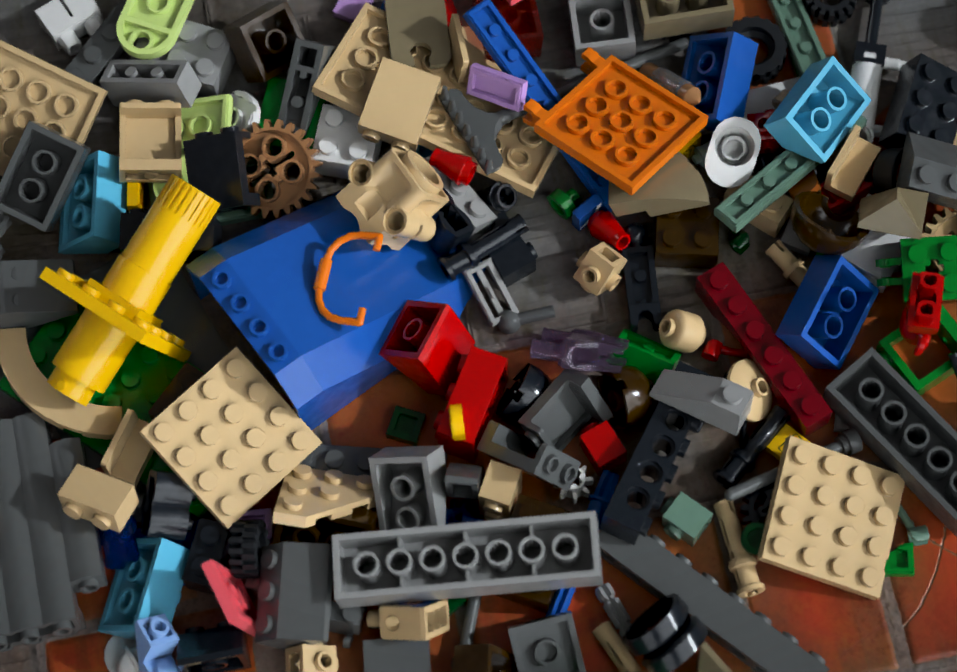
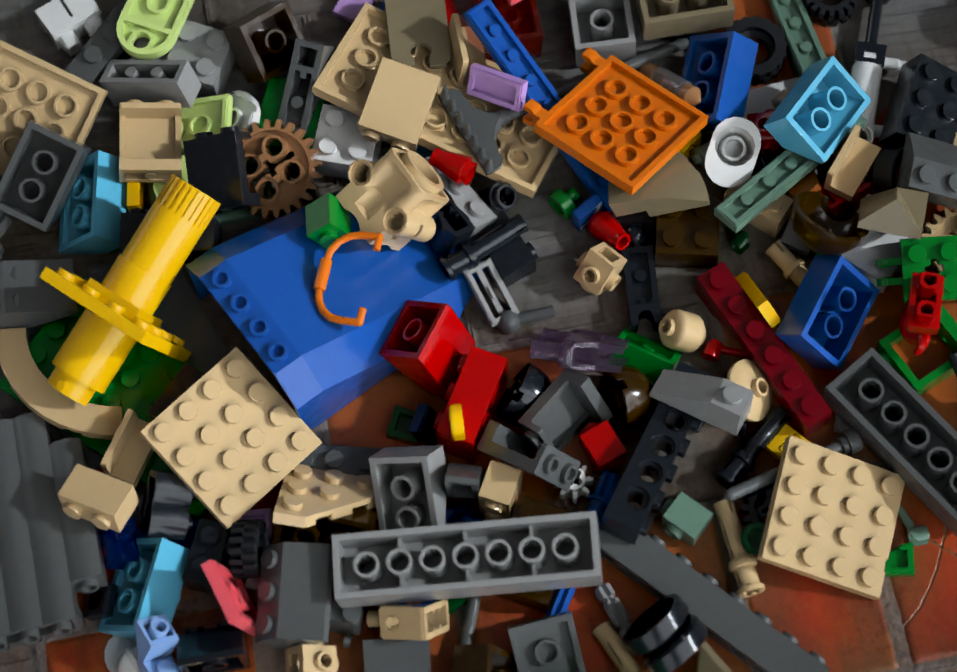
(101, 603): none -> black tile
(326, 220): none -> green brick
(423, 423): none -> black tile
(758, 299): none -> yellow tile

